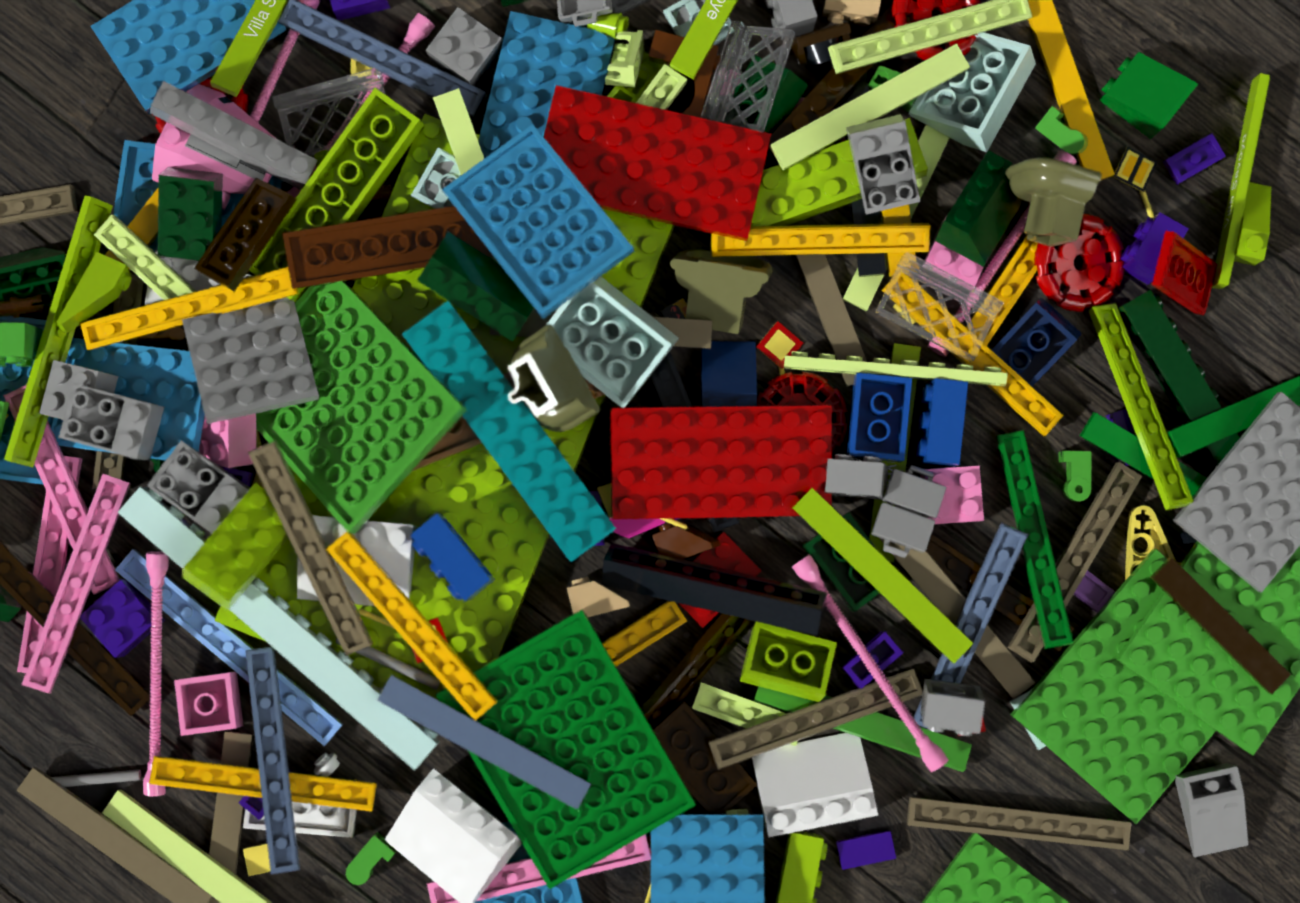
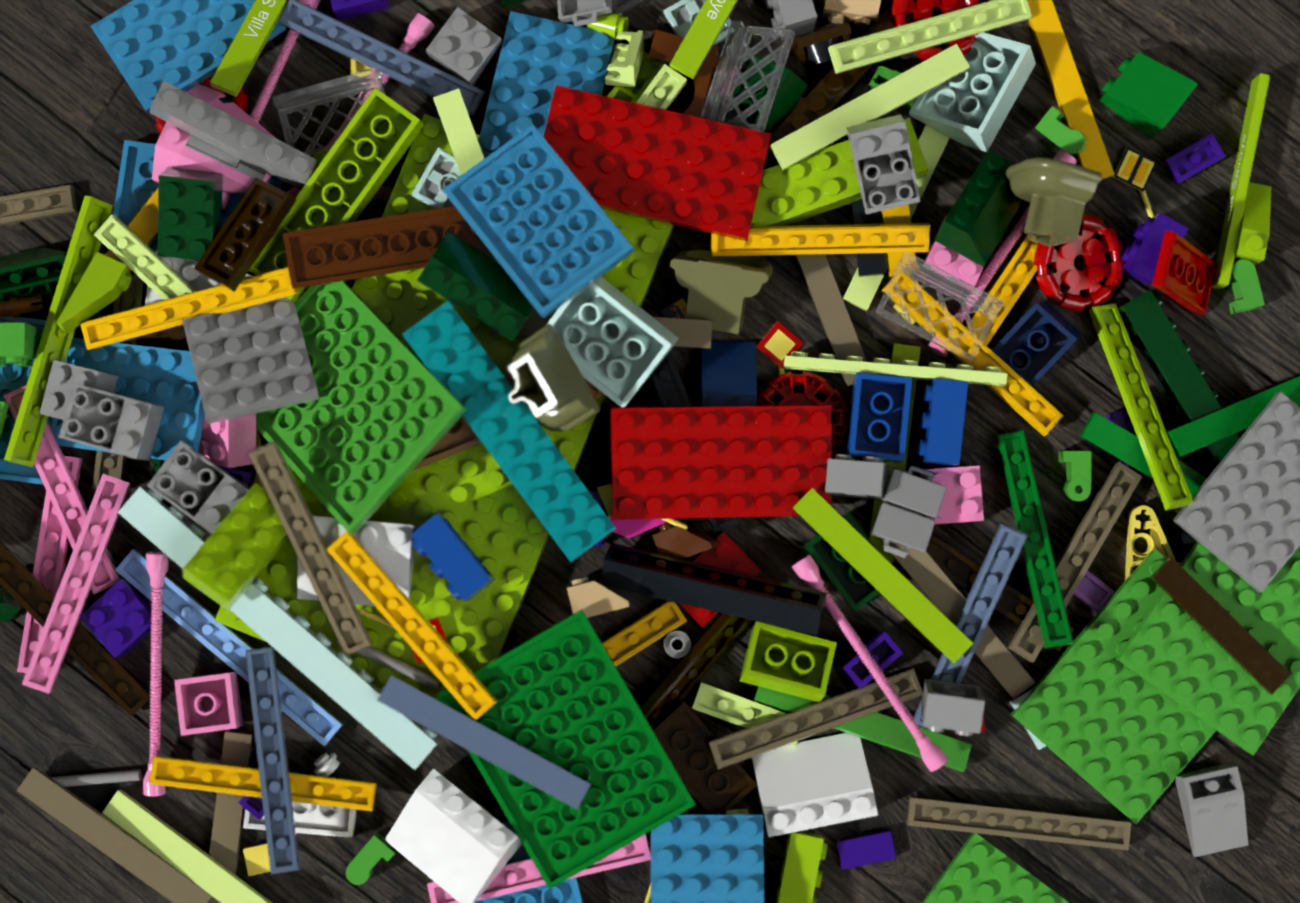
(668, 644): none -> white plate
(1245, 287): none -> bright green leg

